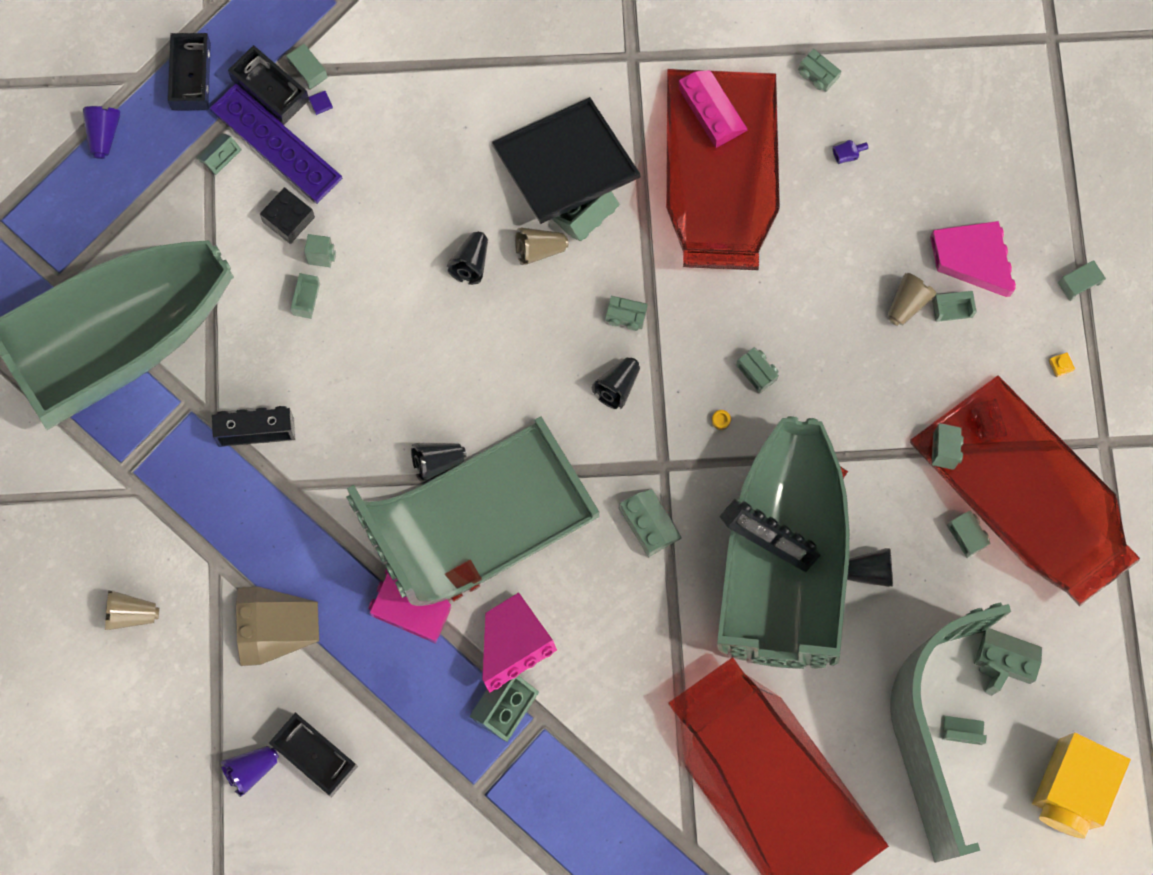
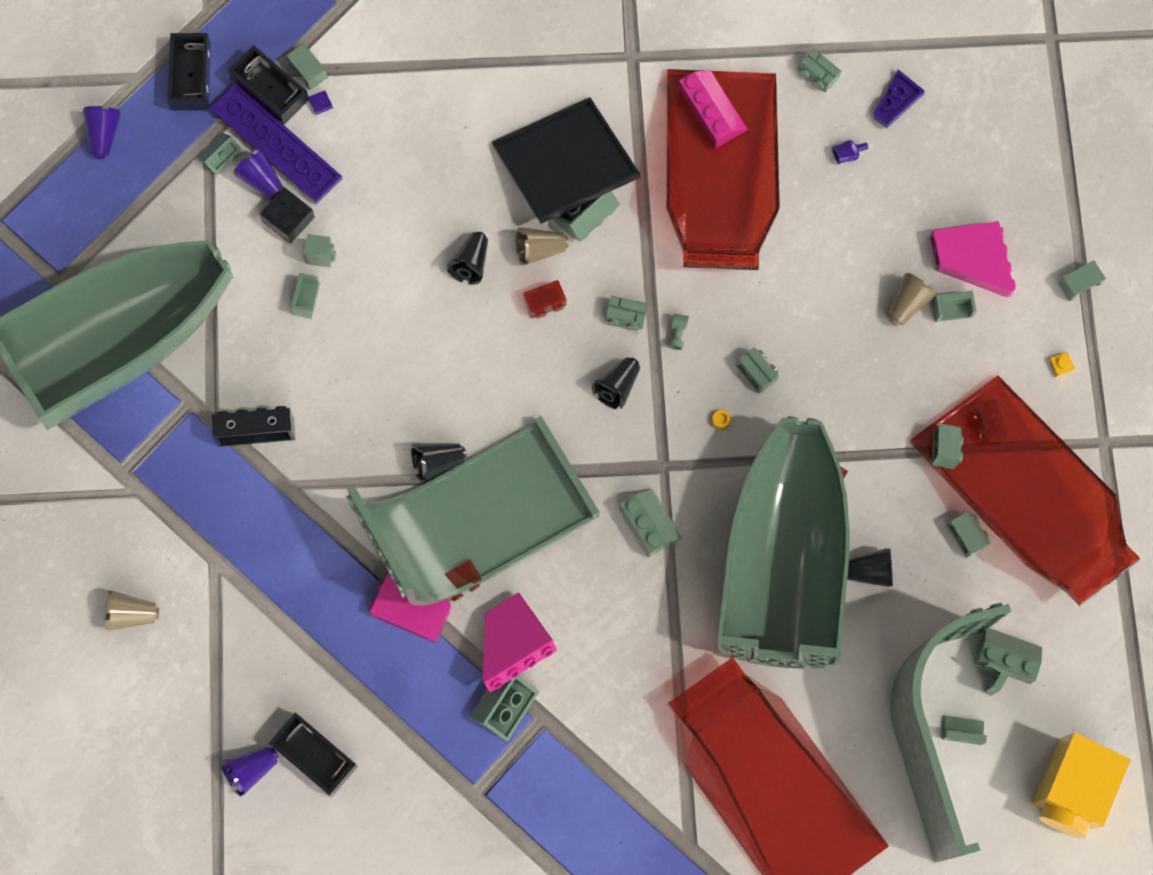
(259, 174): none -> dark purple cone
(273, 624): dark tan wedge -> none
(545, 299): none -> clear red brick
(678, 325): none -> sand green leg
(770, 535): black piece -> none
(898, 99): none -> dark purple wing

